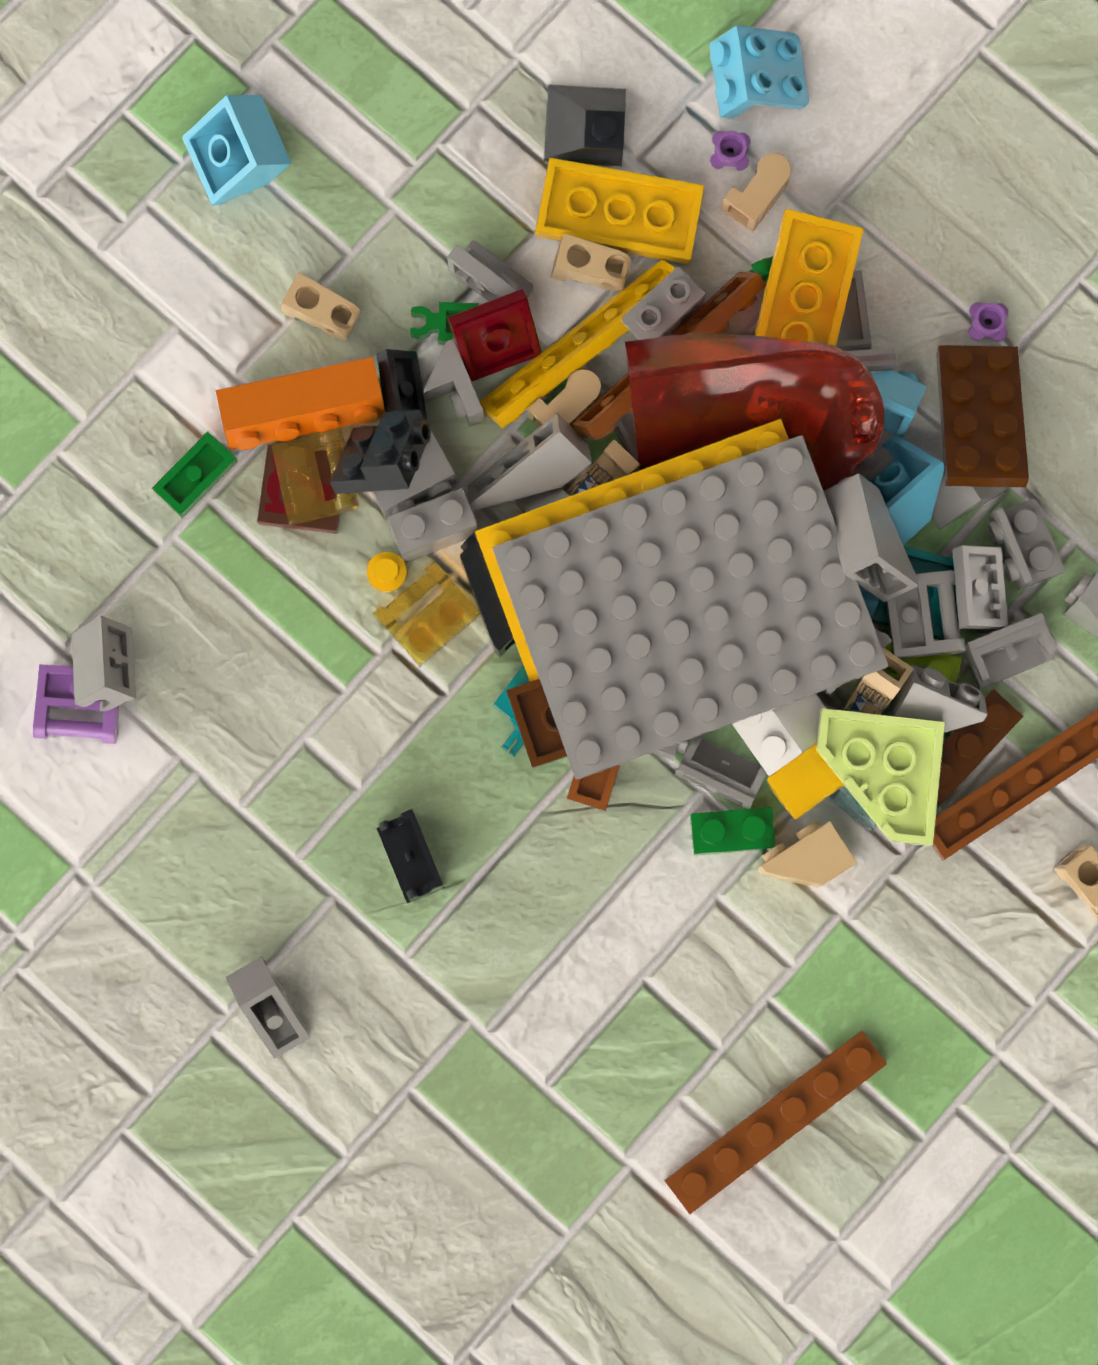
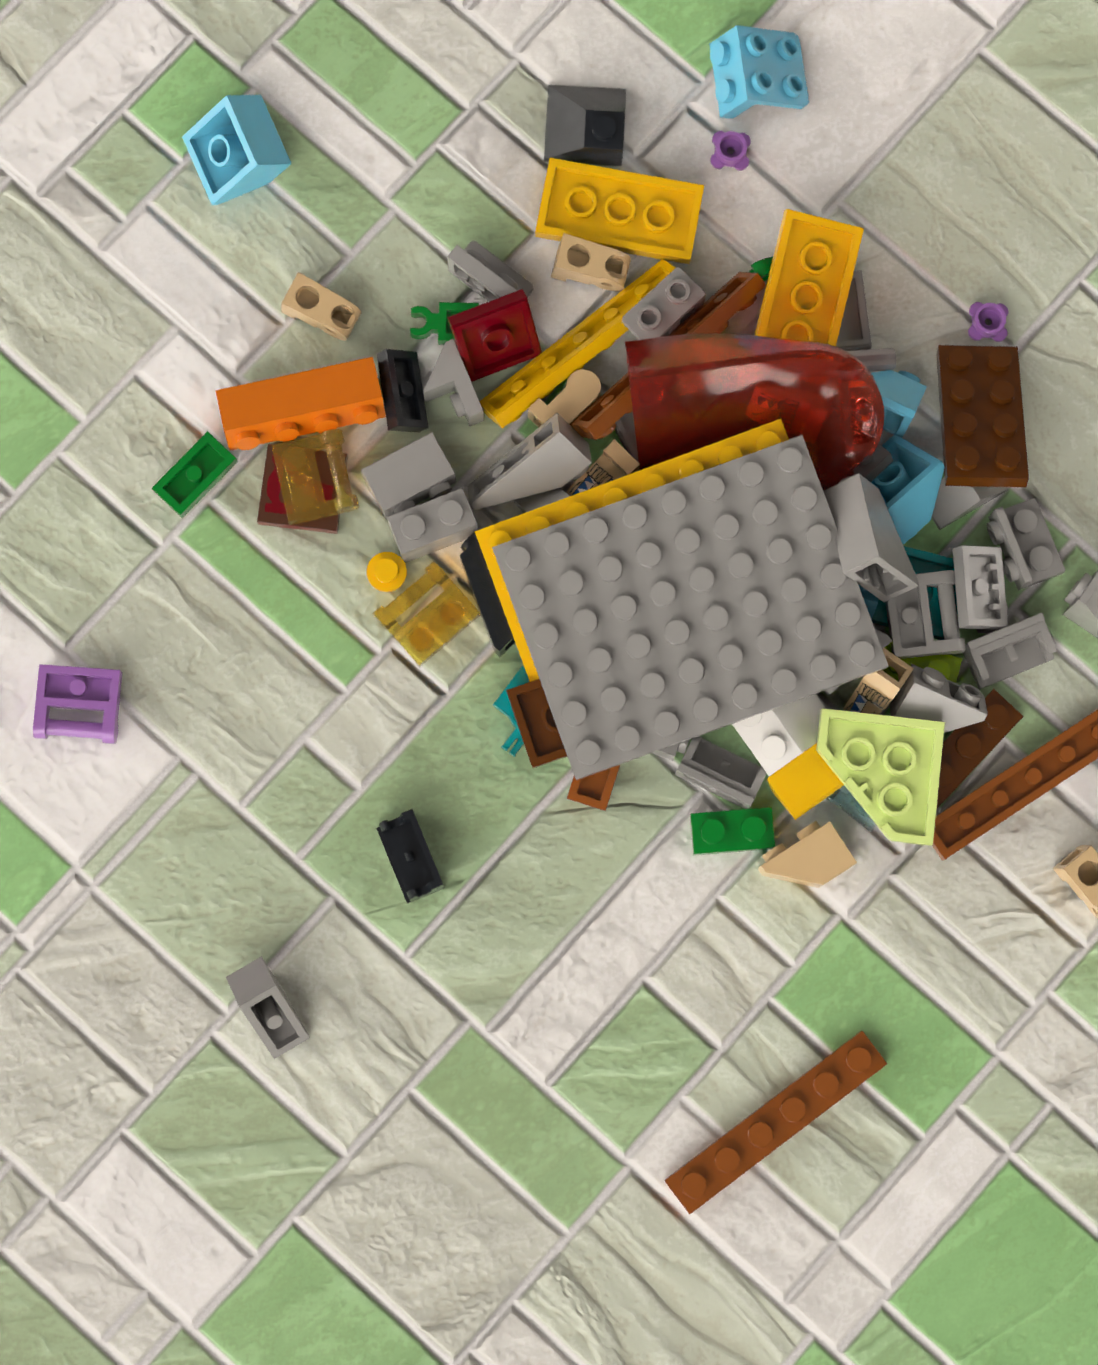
(103, 664): light grey hinge -> none
(383, 454): black plate -> none
(761, 193): tan leg -> none

